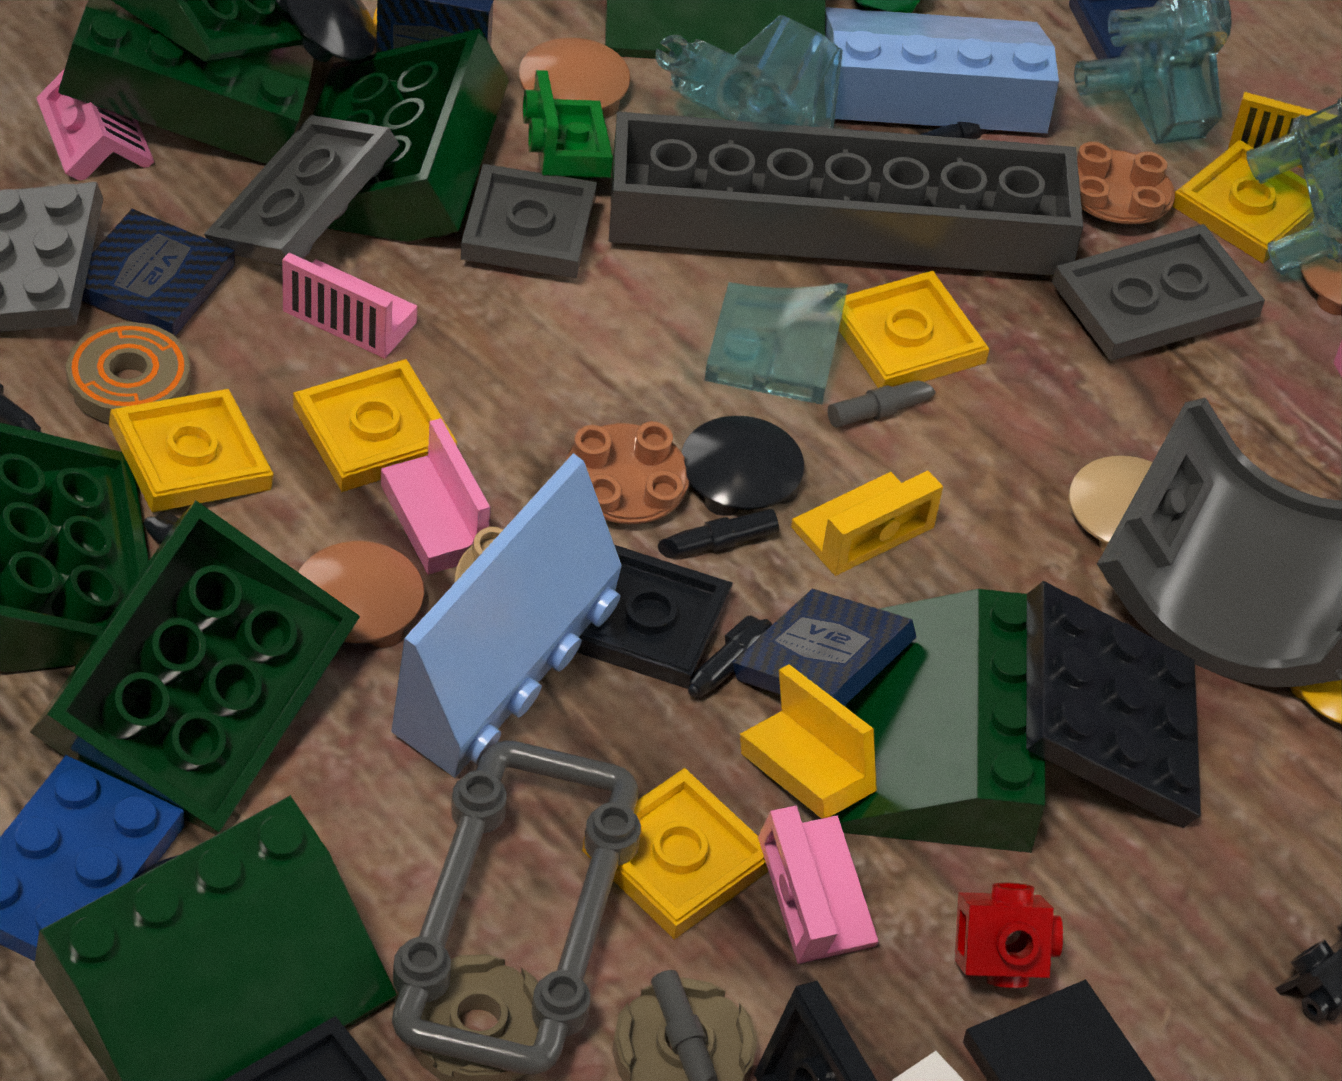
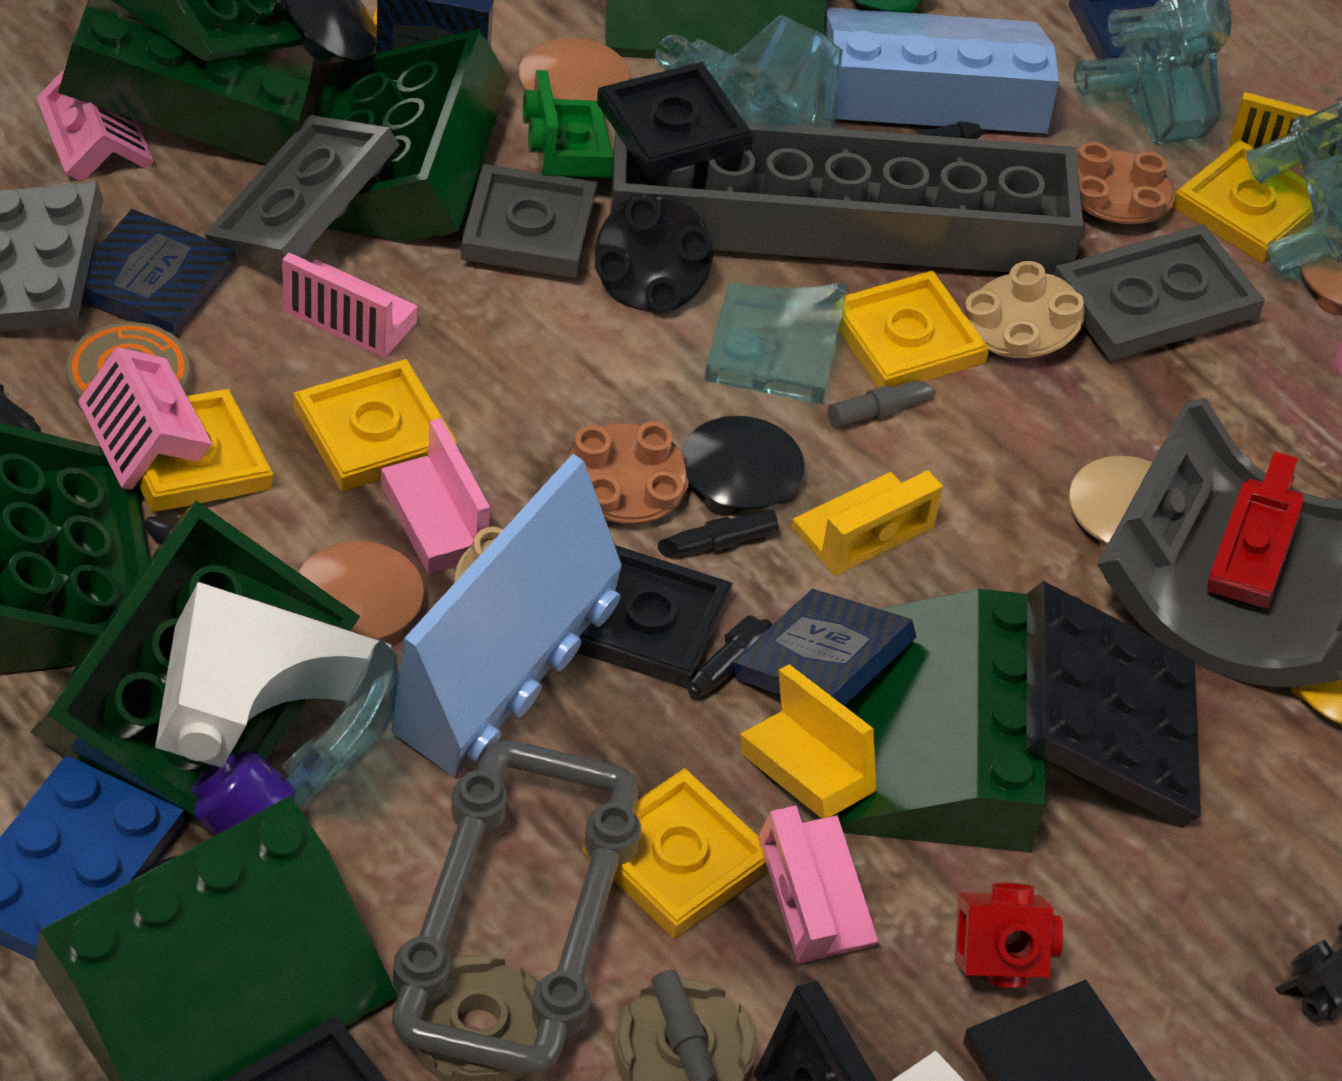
(141, 413): none -> bright pink panel
(237, 791): none -> dark purple head
(242, 658): none -> white arch
(356, 728): none -> clear light blue plate
(653, 253): none -> black dish
(674, 119): none -> black tile
(1026, 312): none -> tan dish
(1258, 535): none -> red hinge

